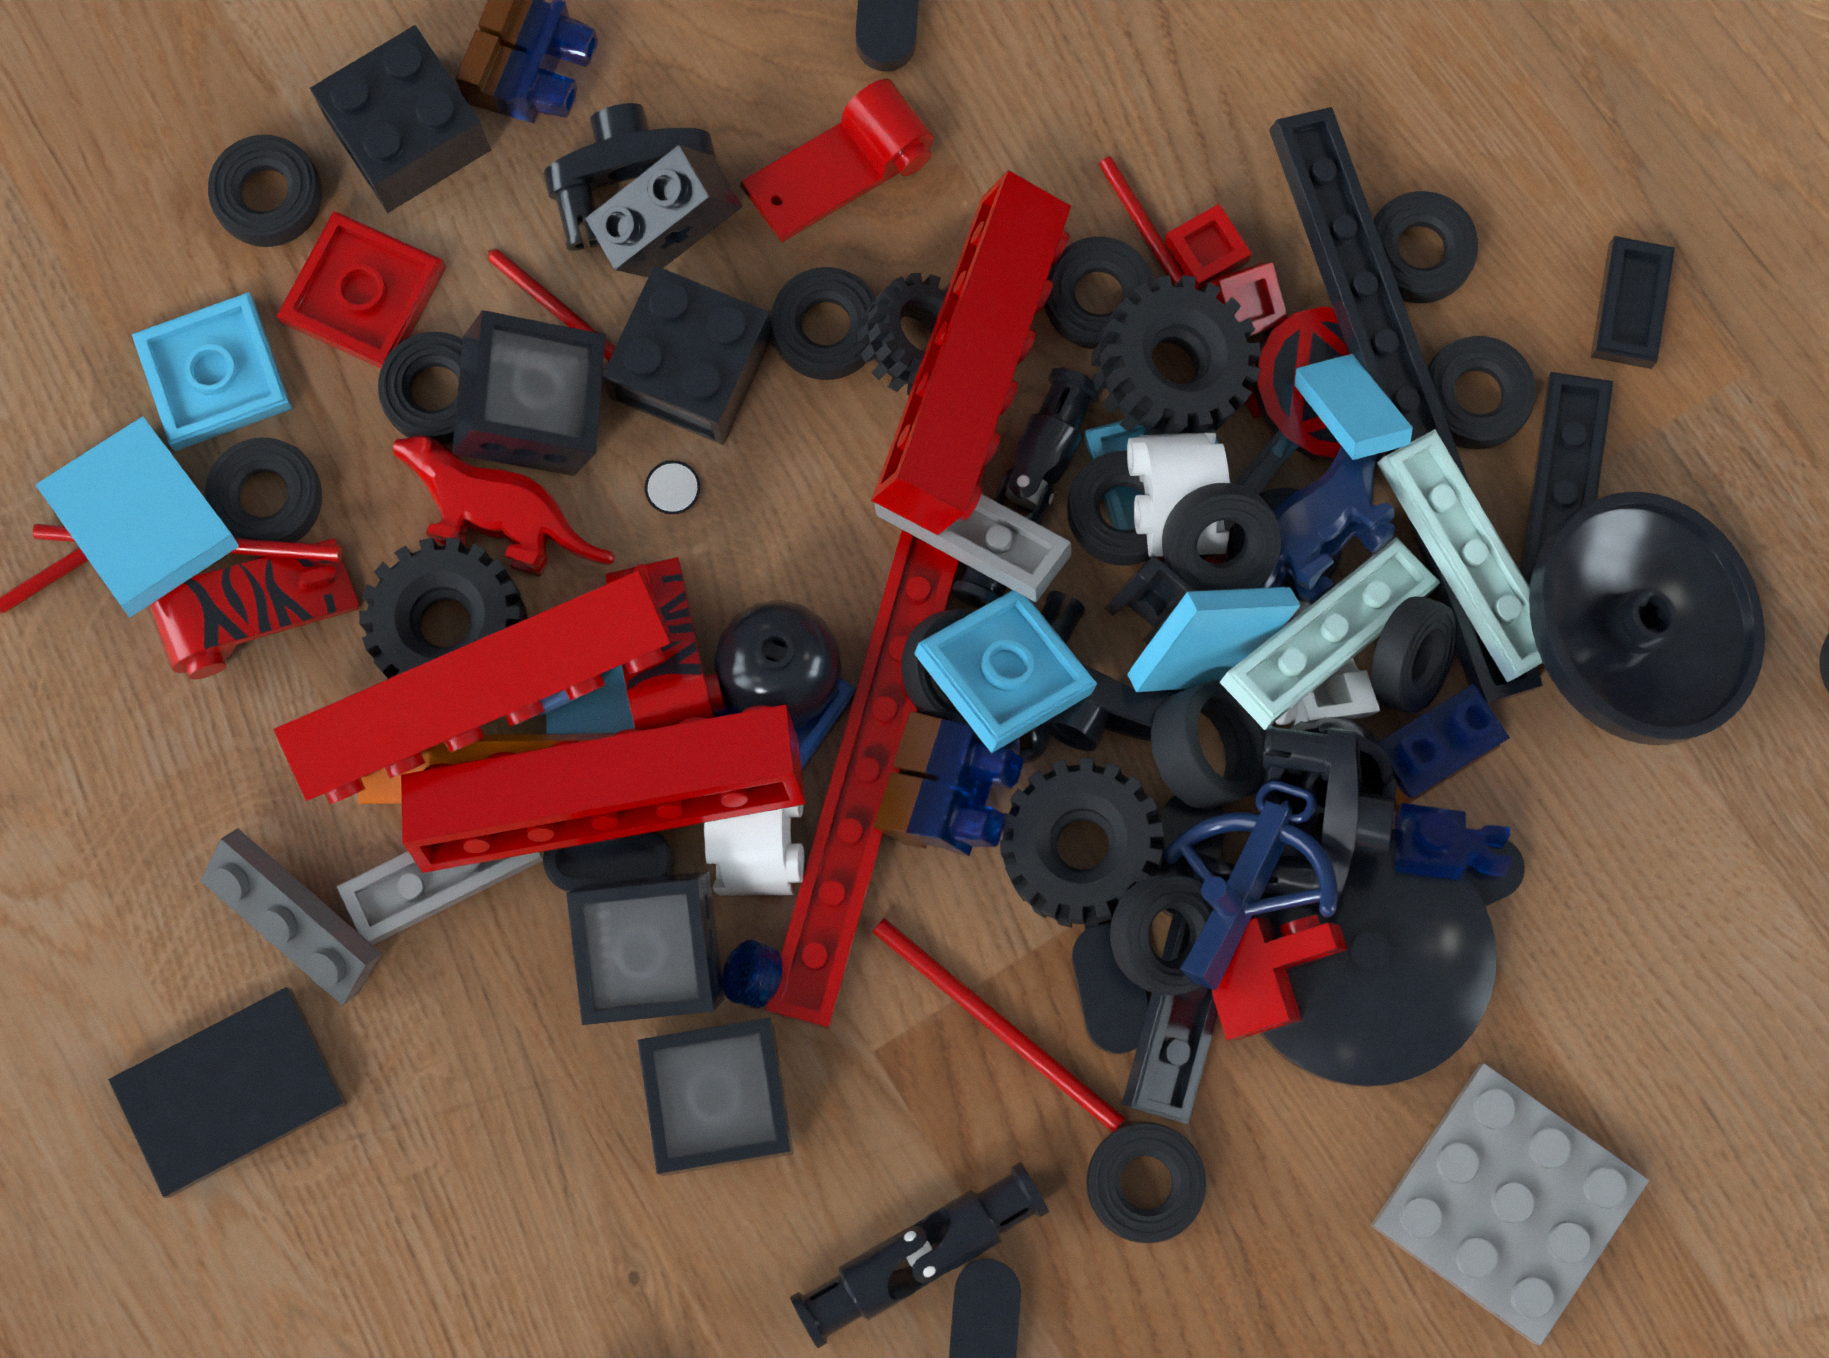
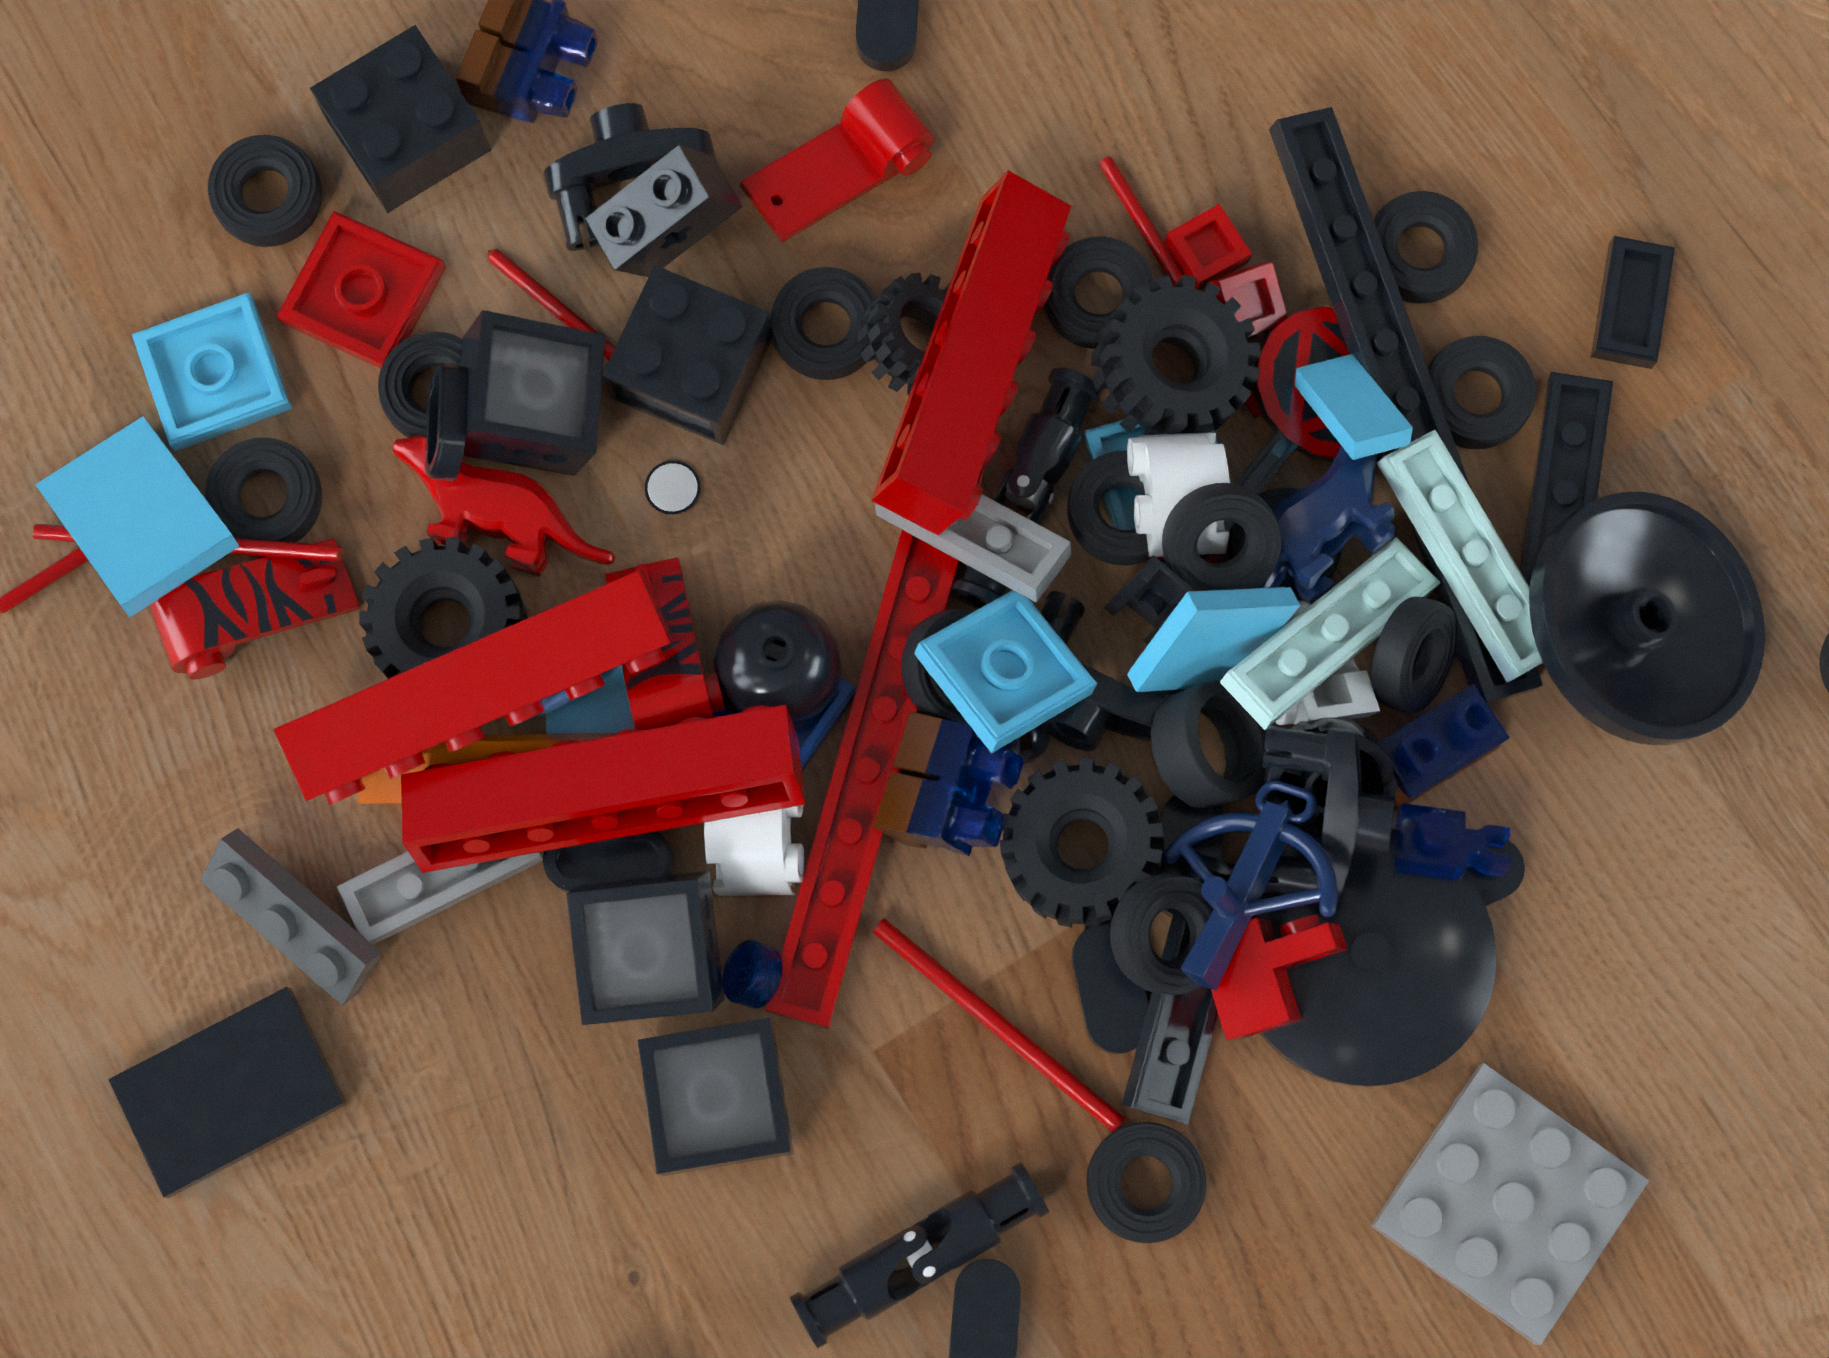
(446, 422): none -> black tile

